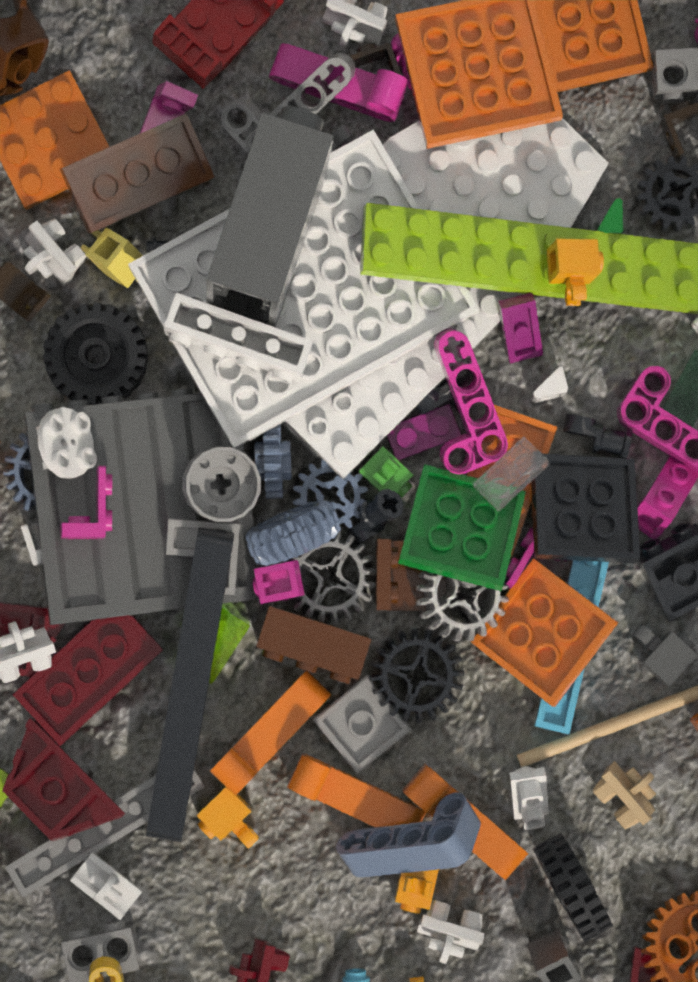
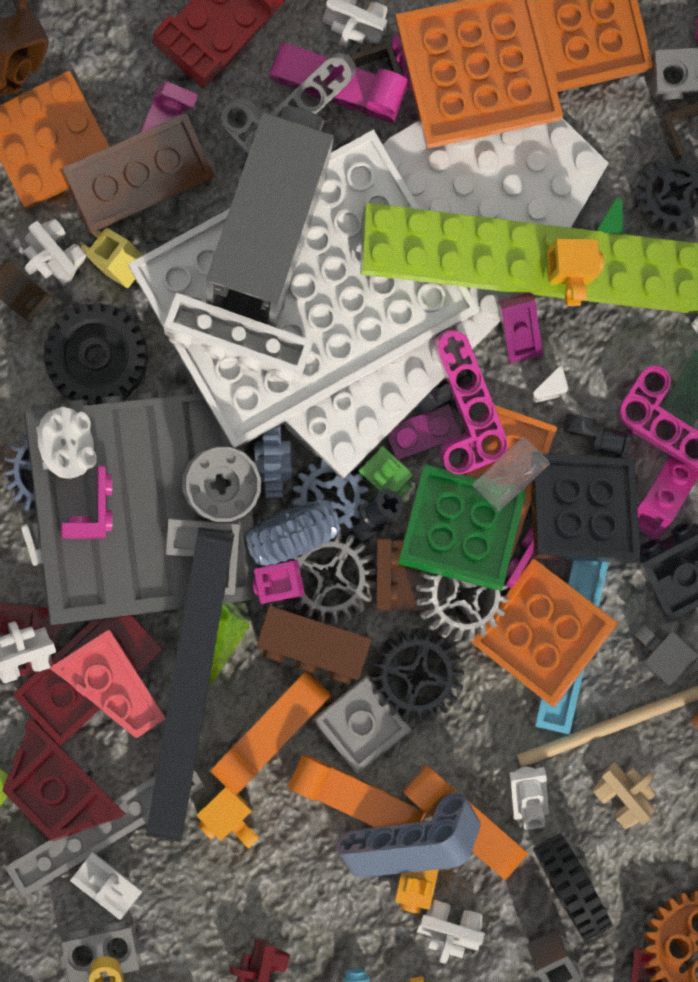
(112, 683): none -> coral wing

